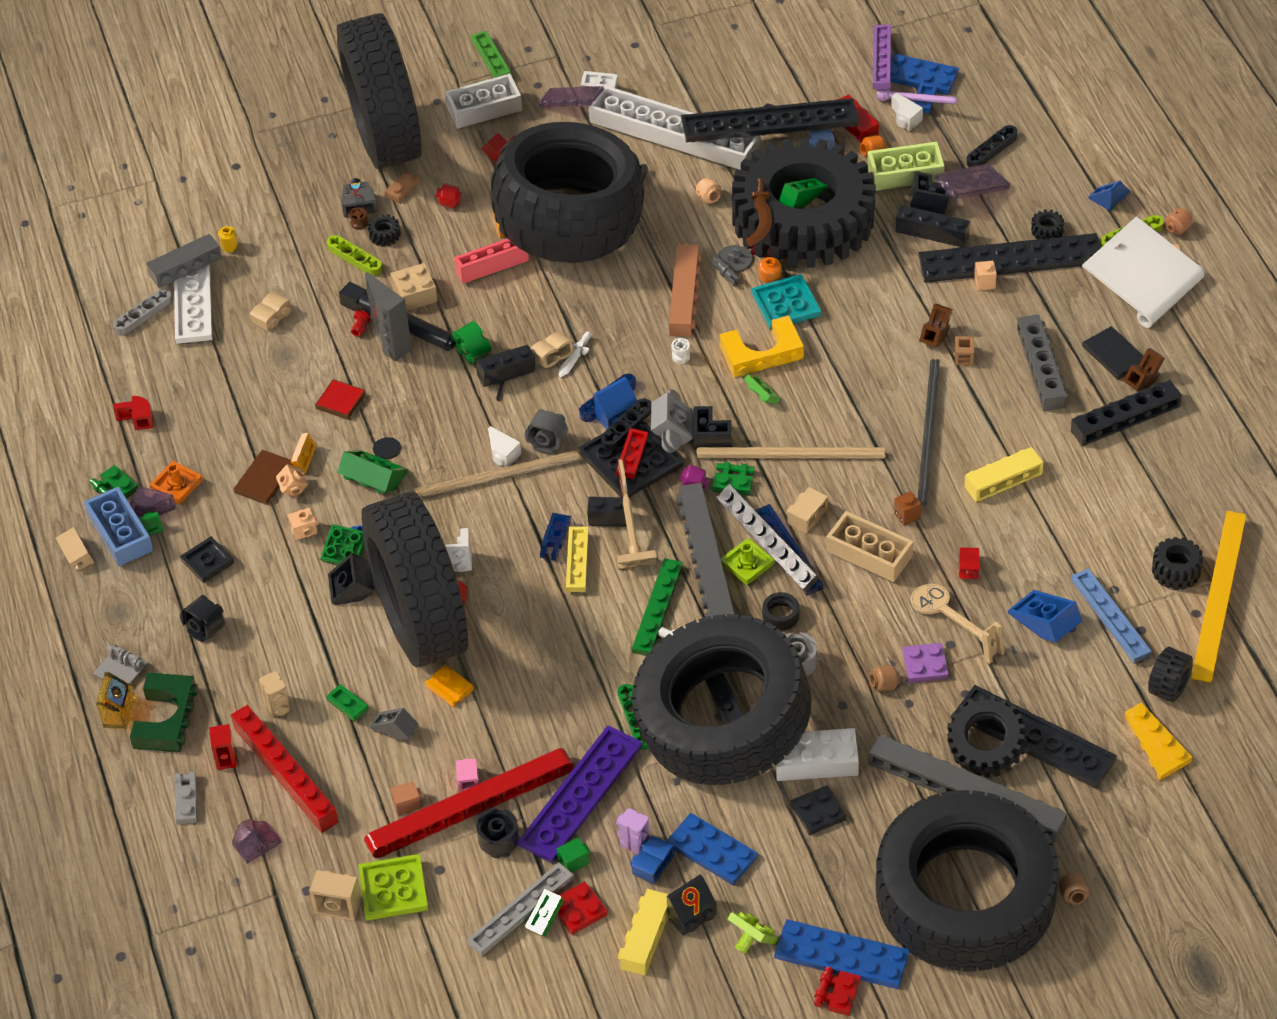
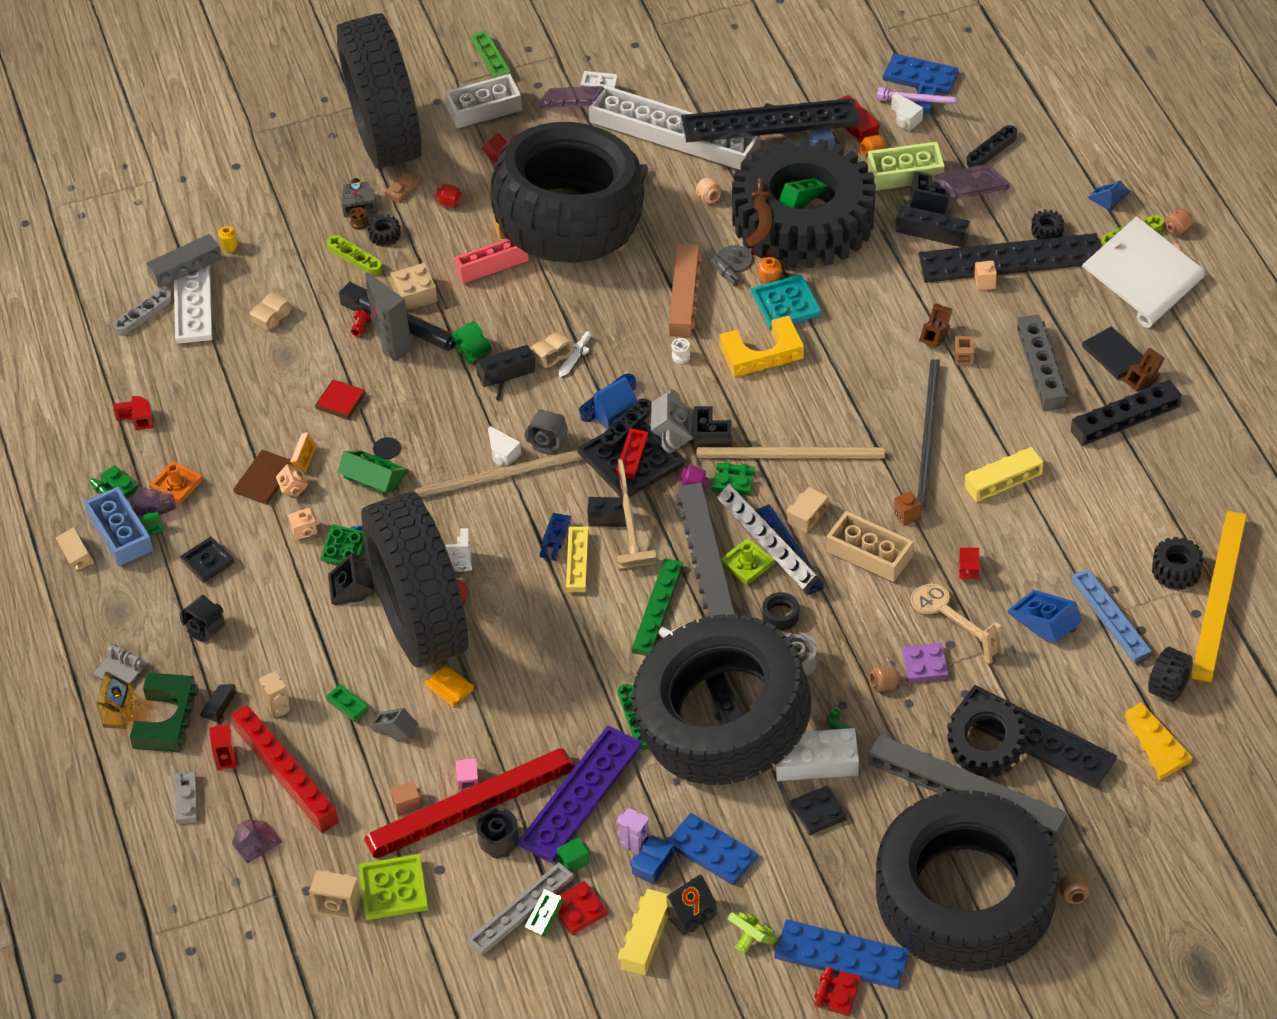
(219, 702): none -> black slope
(758, 386): bright green plate -> none
(834, 720): none -> green arm
(882, 57): medium lavender plate -> none

